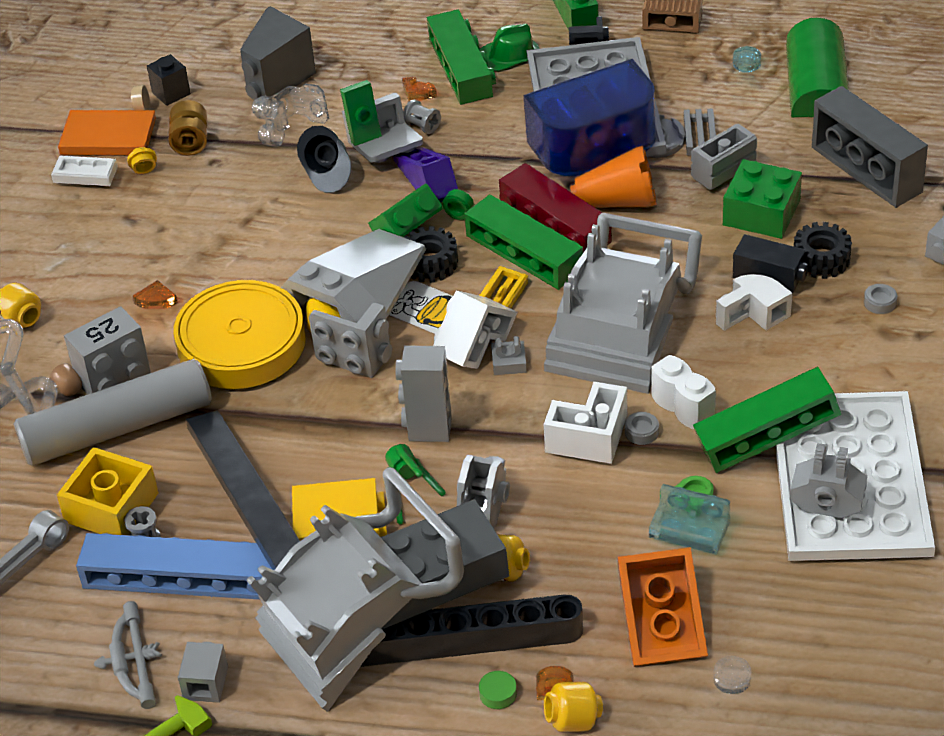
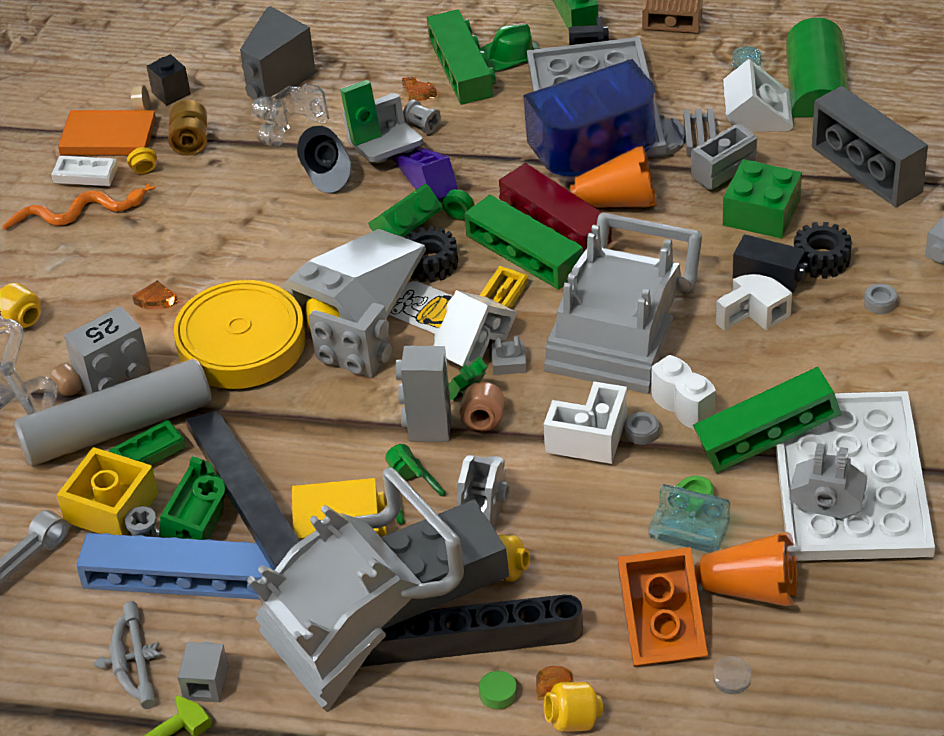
(133, 199): none -> orange animal
(152, 444): none -> green plate
(194, 504): none -> green piece
(468, 376): none -> green plate
(482, 406): none -> nougat head
(752, 570): none -> orange cone
(757, 100): none -> white slope

